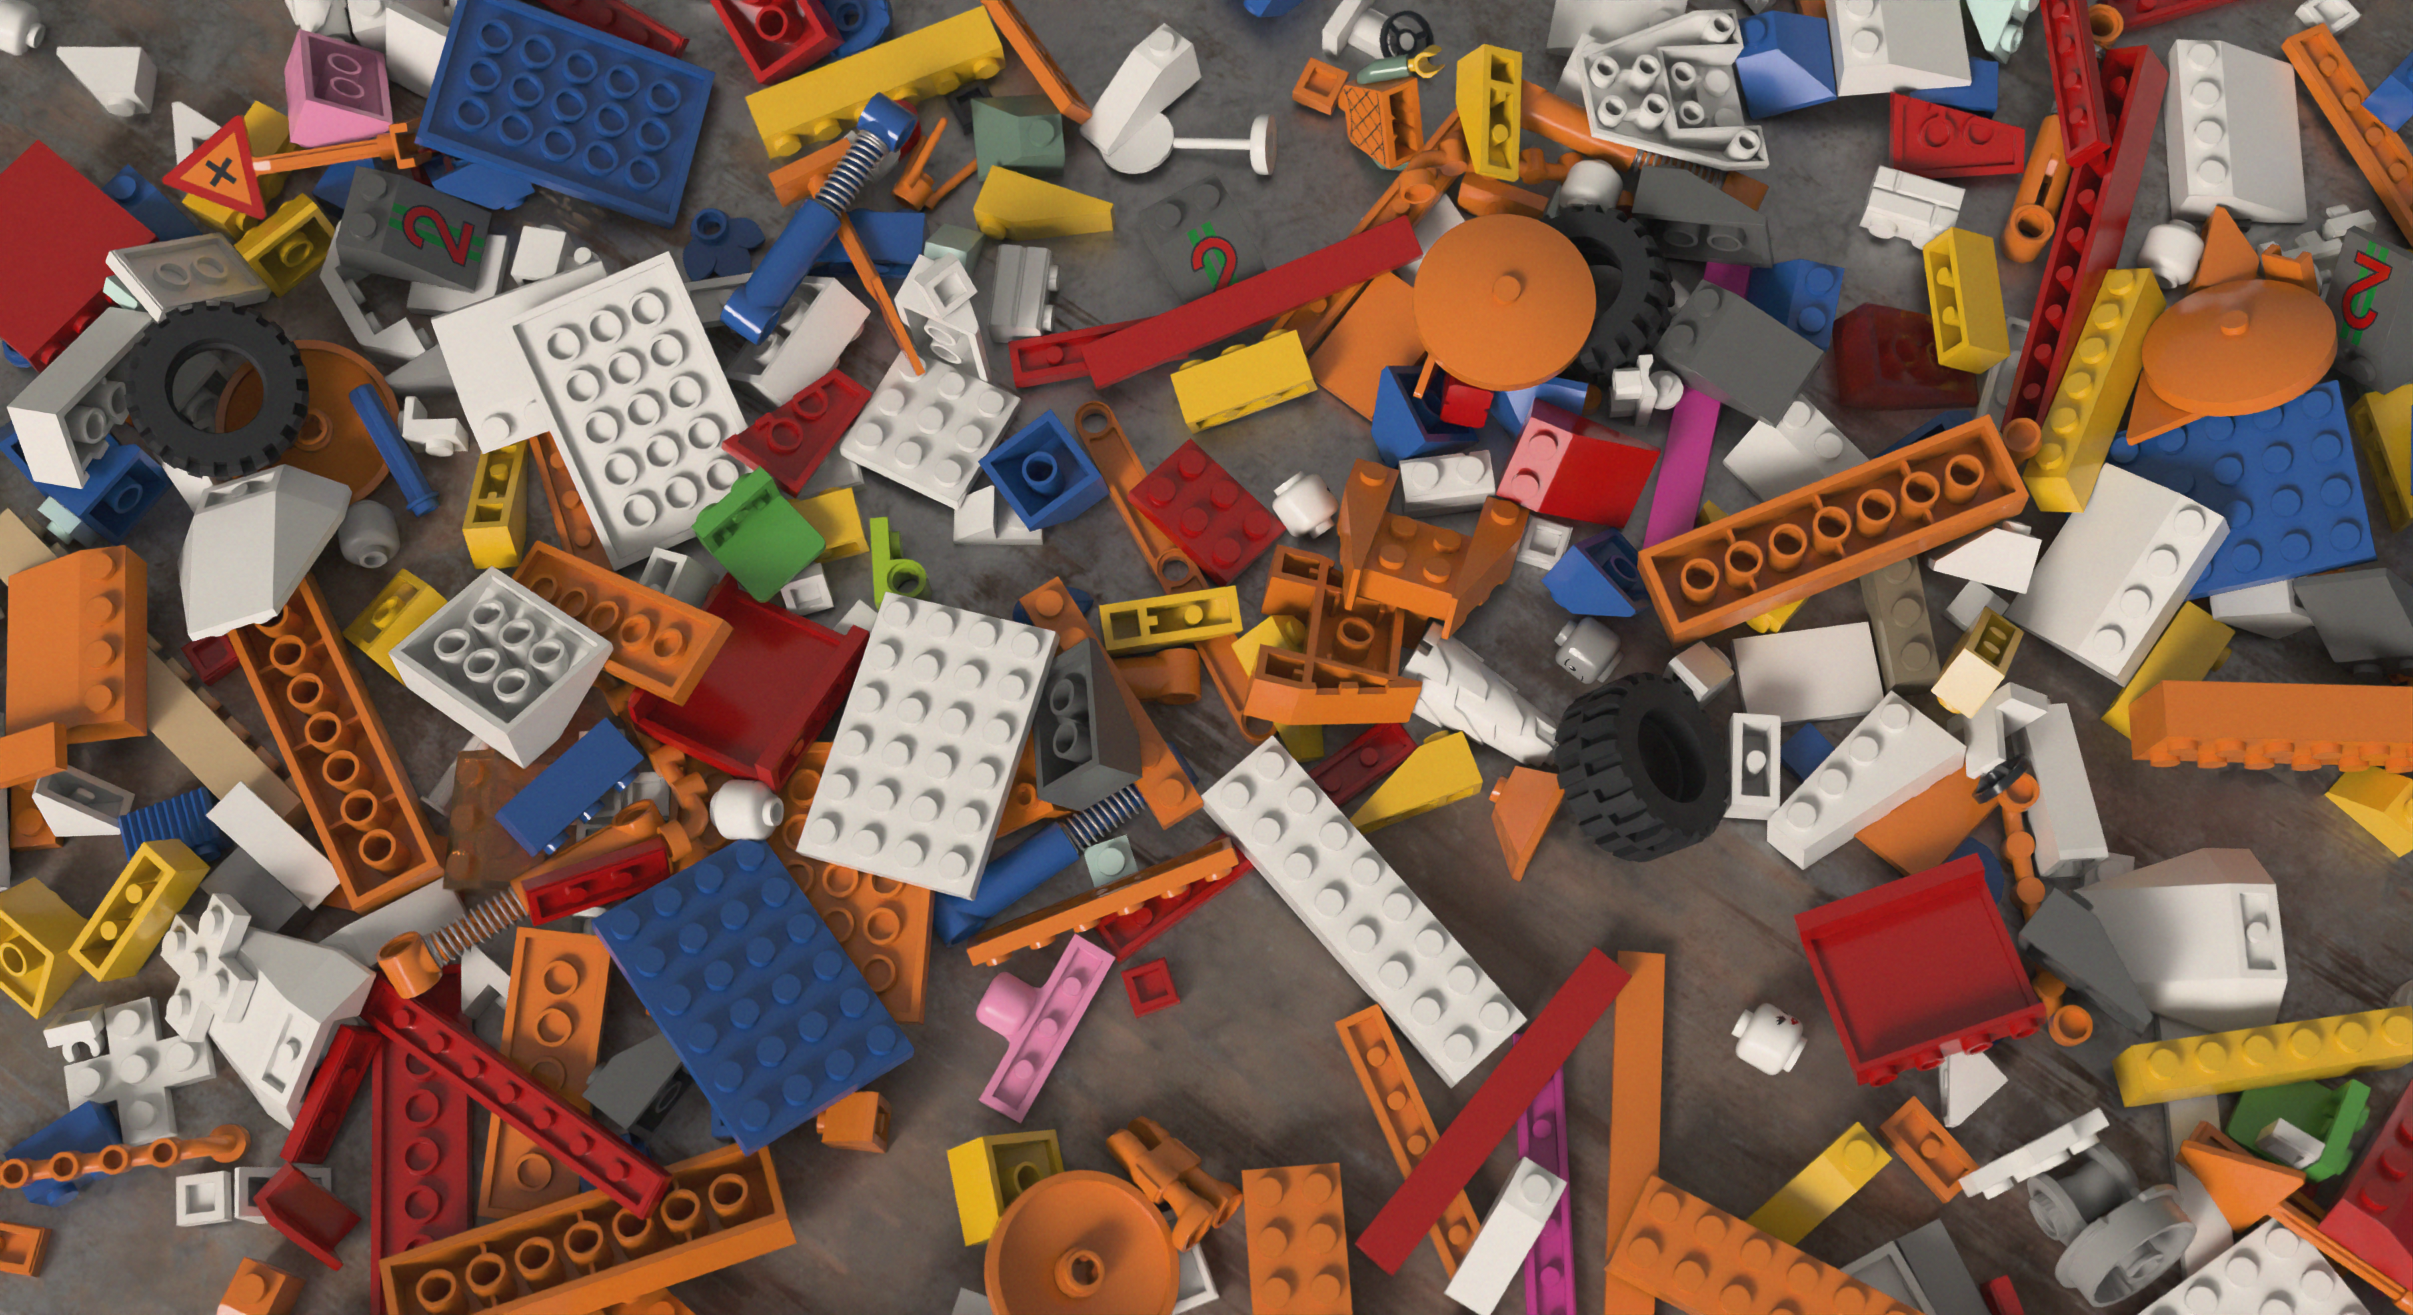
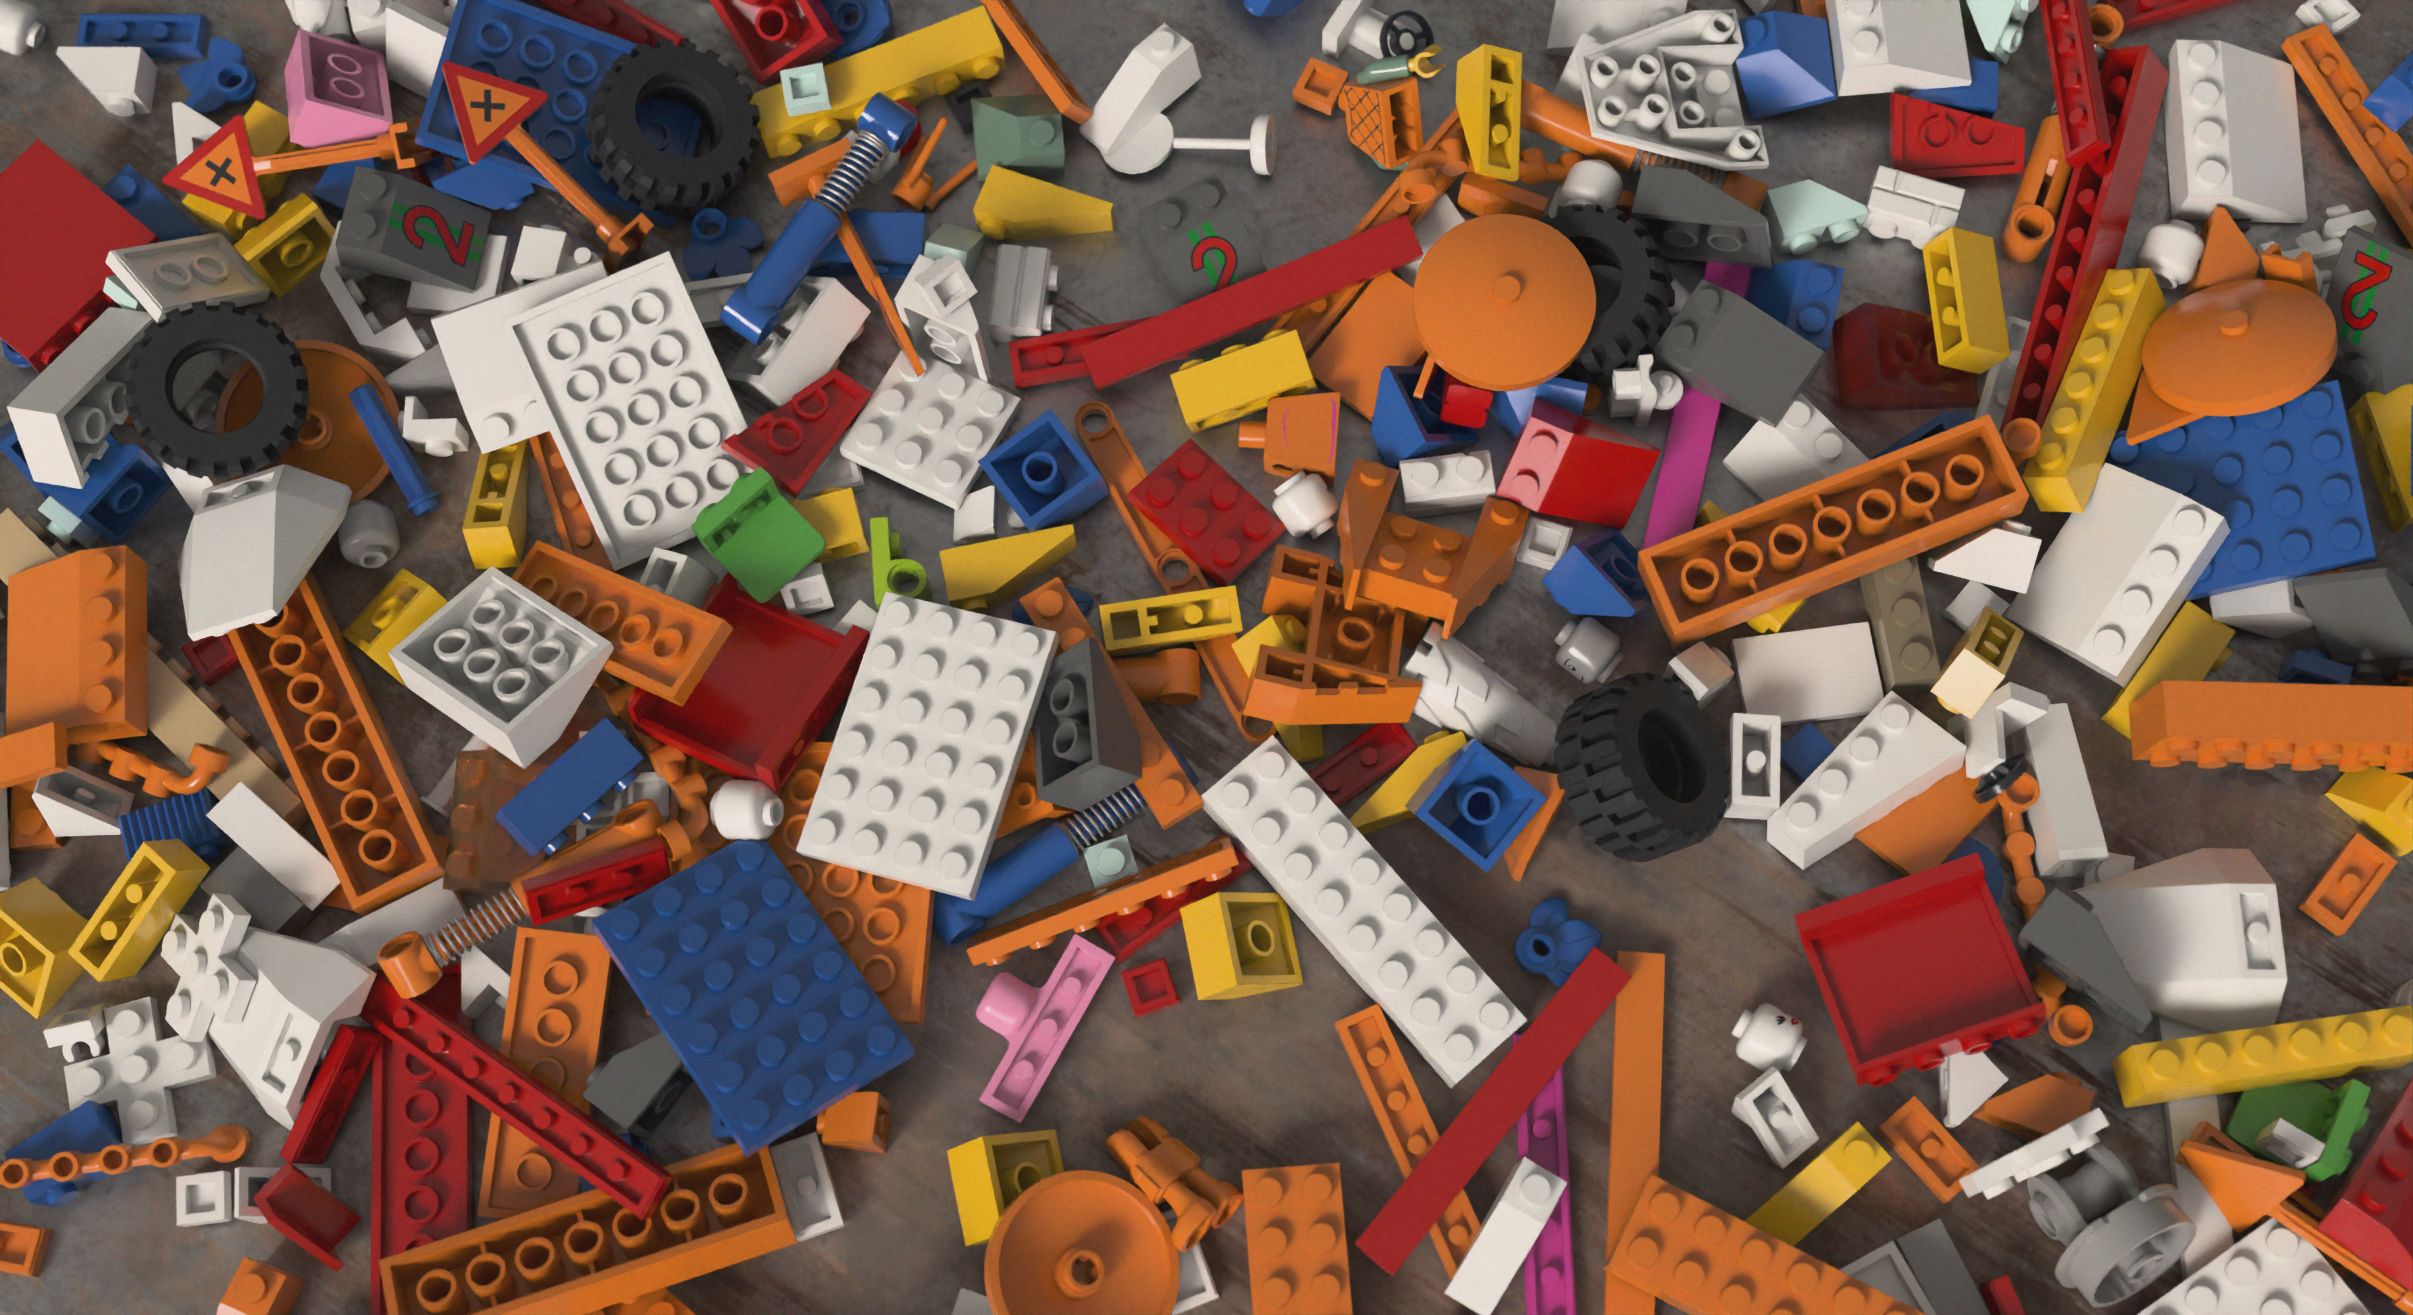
(155, 33): none -> blue tile
(160, 778): none -> orange bar
(214, 79): none -> blue plate
(493, 111): none -> orange piece
(703, 87): none -> black tyre
(805, 89): none -> light aqua plate
(808, 1187): none -> white plate
(994, 570): none -> yellow slope
(1240, 945): none -> yellow slope
(1297, 435): none -> orange torso
(1476, 803): none -> blue slope
(1563, 940): none -> blue plate
(1775, 1117): none -> white slope
(1810, 215): none -> light aqua slope
(2037, 1106): none -> orange slope
(2313, 668): none -> blue bracket
(2347, 884): none -> orange plate

